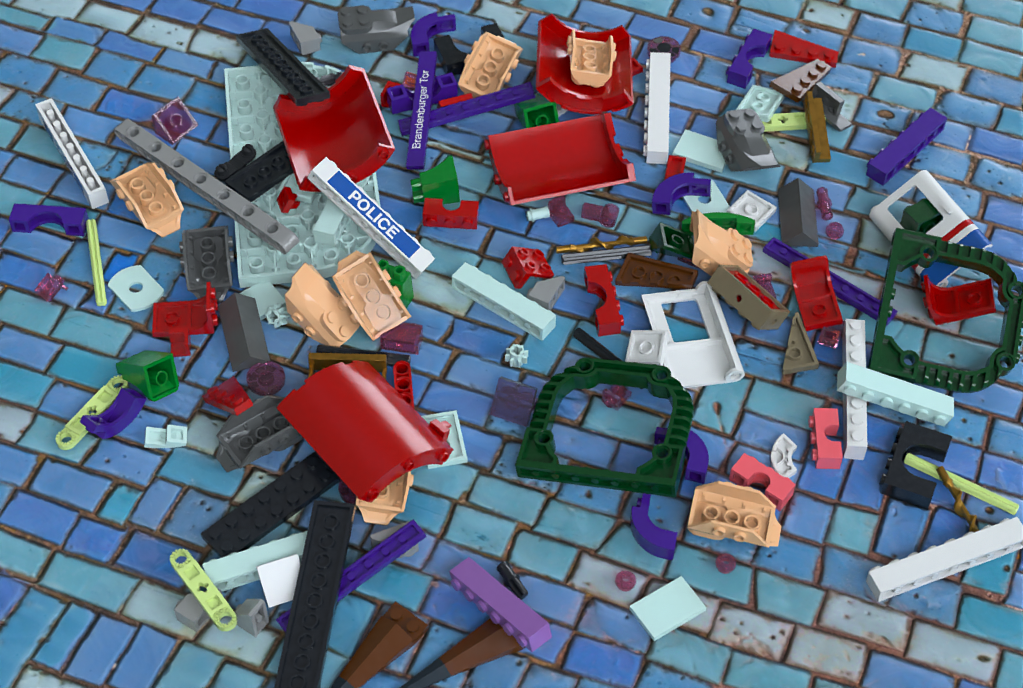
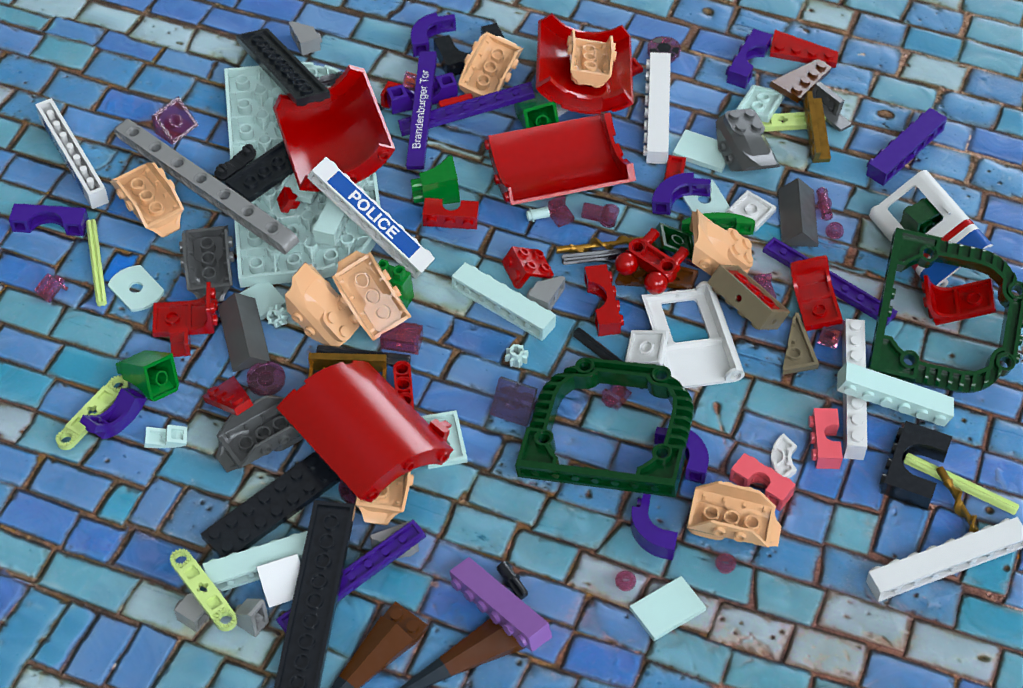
(374, 30): dark grey slope -> none
(652, 261): none -> red piece

